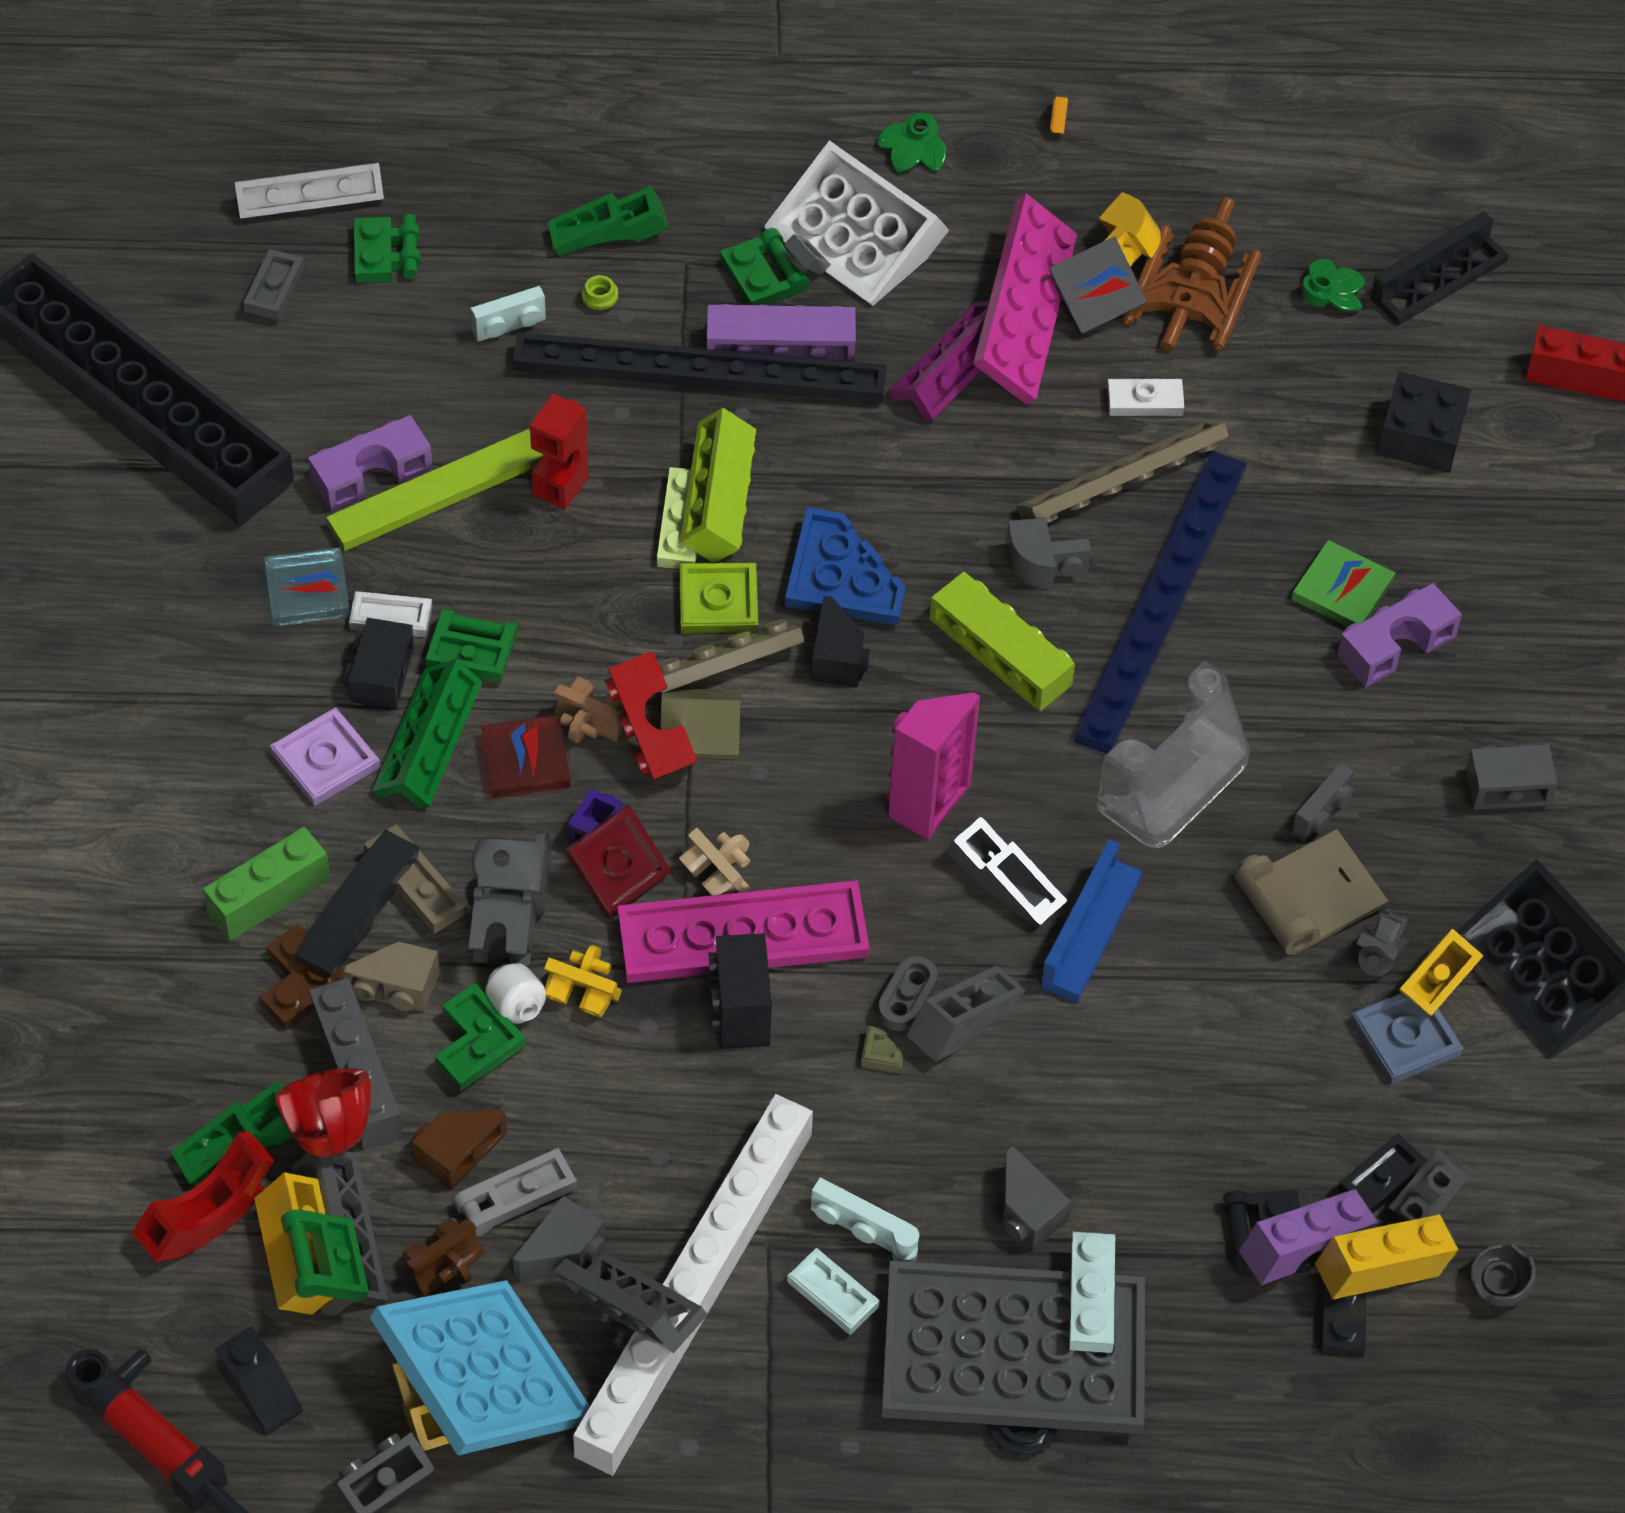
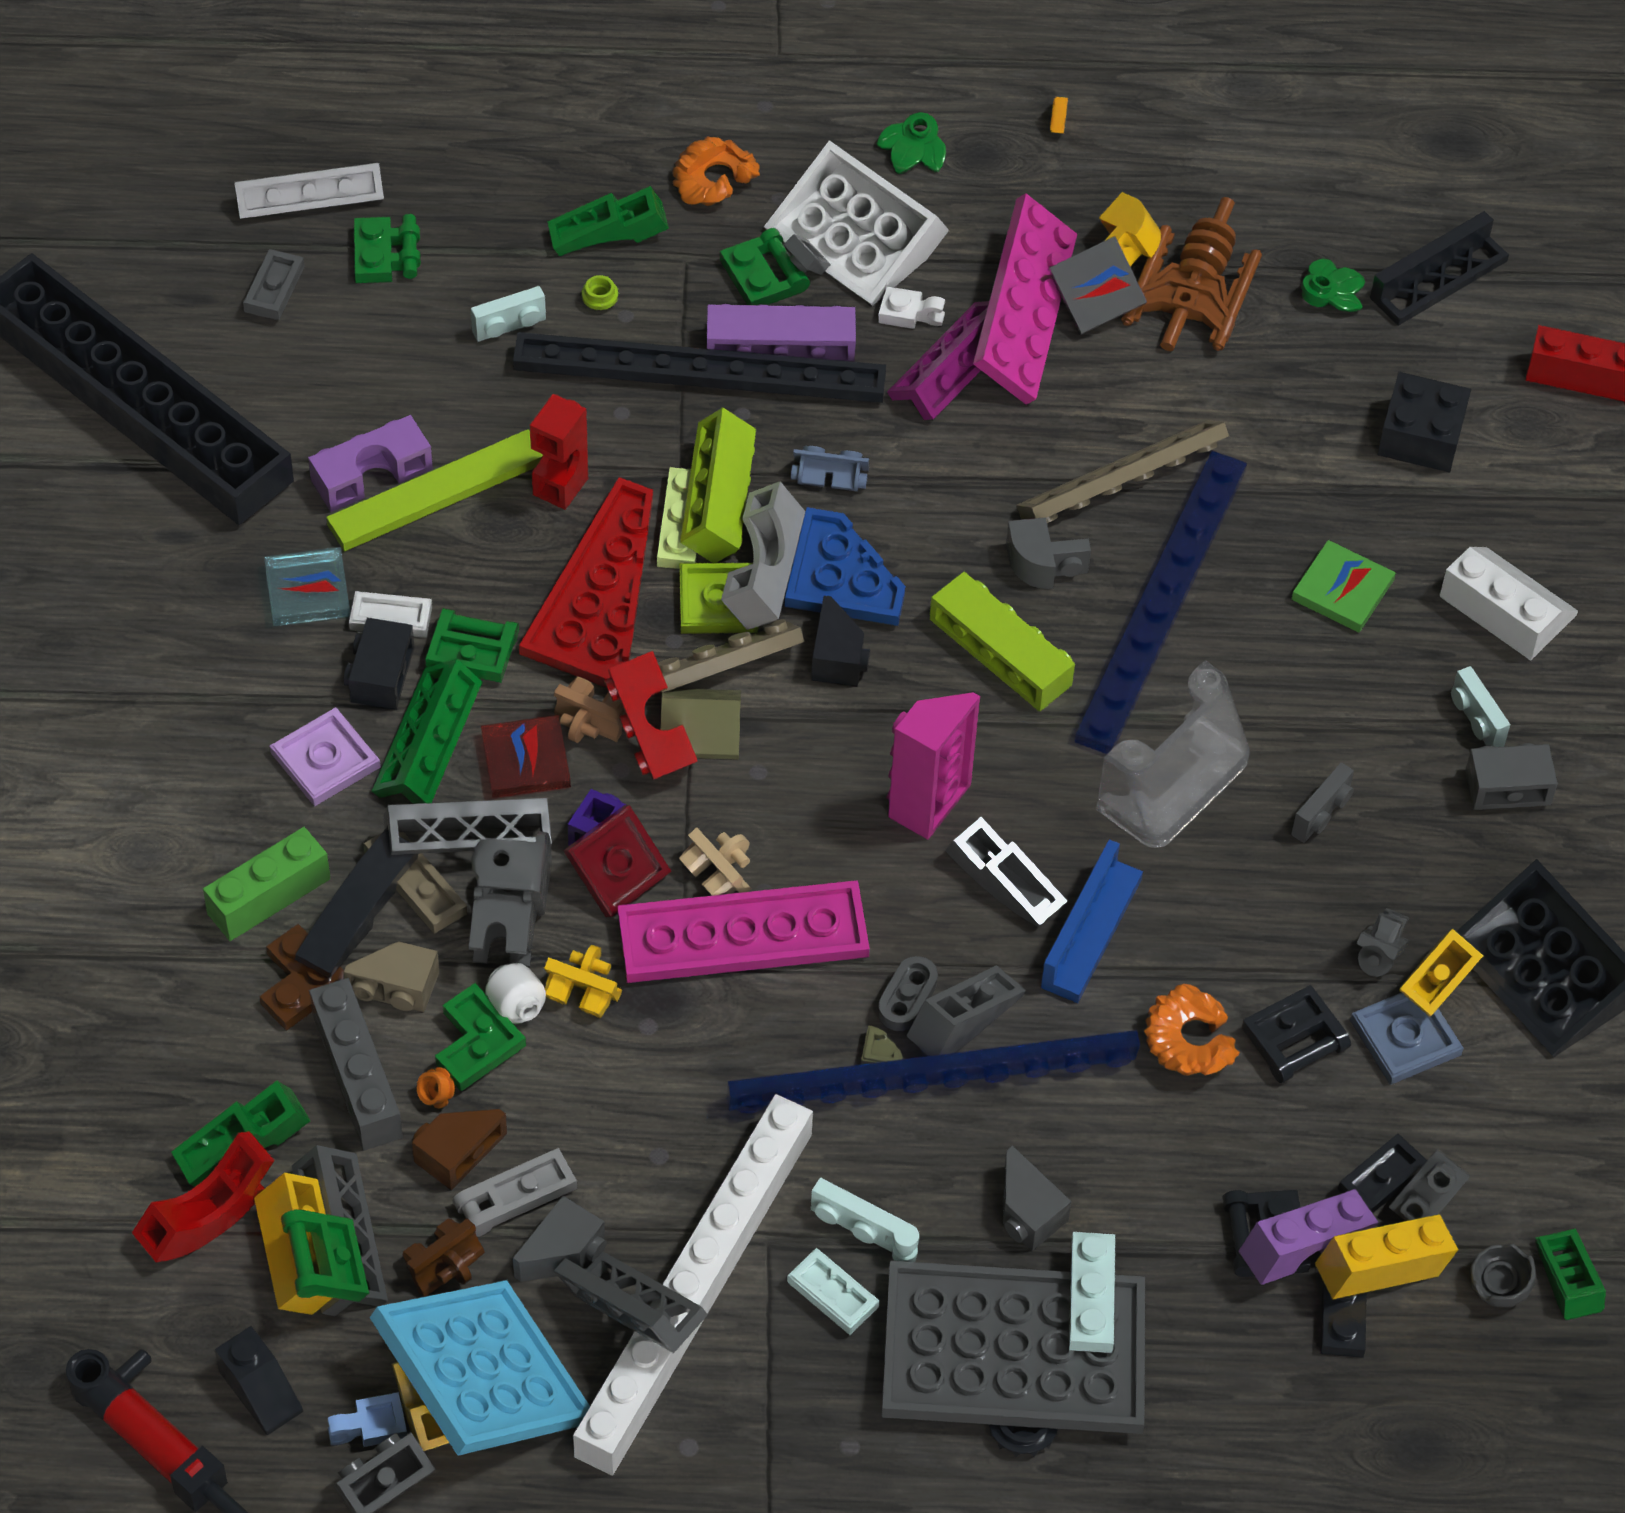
(327, 1111): red hair -> none
(374, 1420): none -> light blue plate
(435, 1087): none -> orange plate
(465, 816): none -> dark grey fence
(594, 604): none -> red wing
(699, 157): none -> orange piece
(740, 991): black brick -> none
(774, 526): none -> light grey arch
(844, 467): none -> sand blue hinge
(906, 307): none -> white plate
(948, 1069): none -> clear blue plate
(1145, 397): white plate -> none
(1165, 1035): none -> orange piece
(1290, 1022): none -> black plate
(1306, 895): dark tan door -> none
(1421, 617): medium lavender arch -> none
(1480, 708): none -> light aqua plate
(1505, 600): none -> white slope
(1576, 1298): none -> green slope

